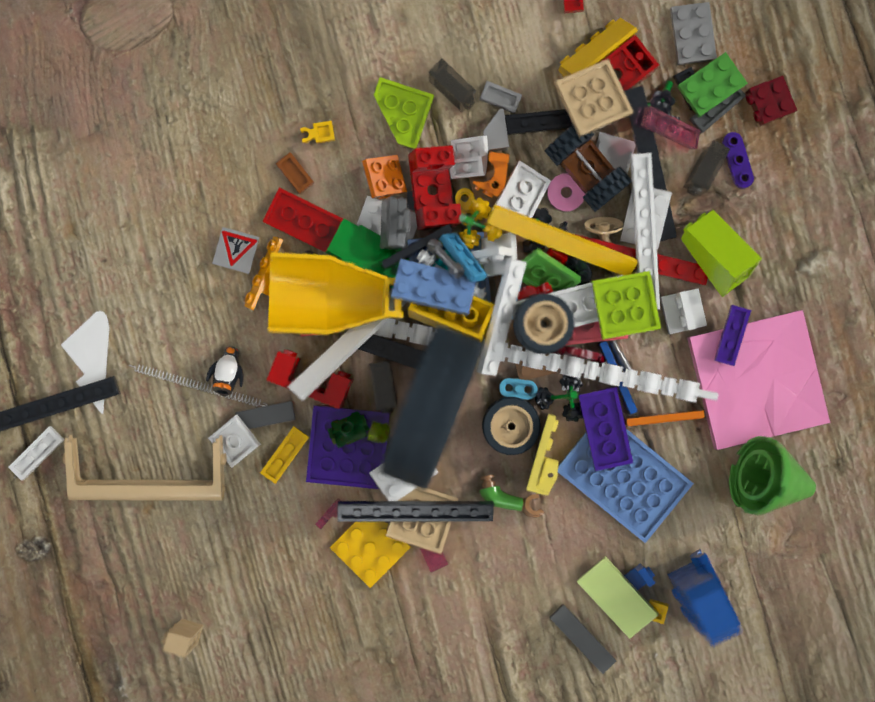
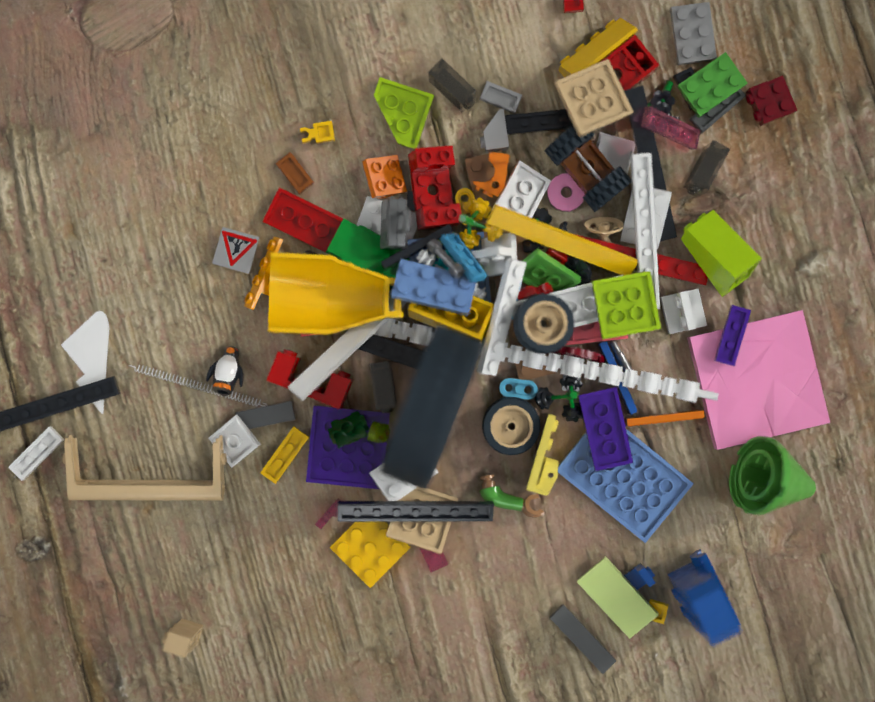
(469, 157): white slope -> none
(738, 169): dark purple plate -> none

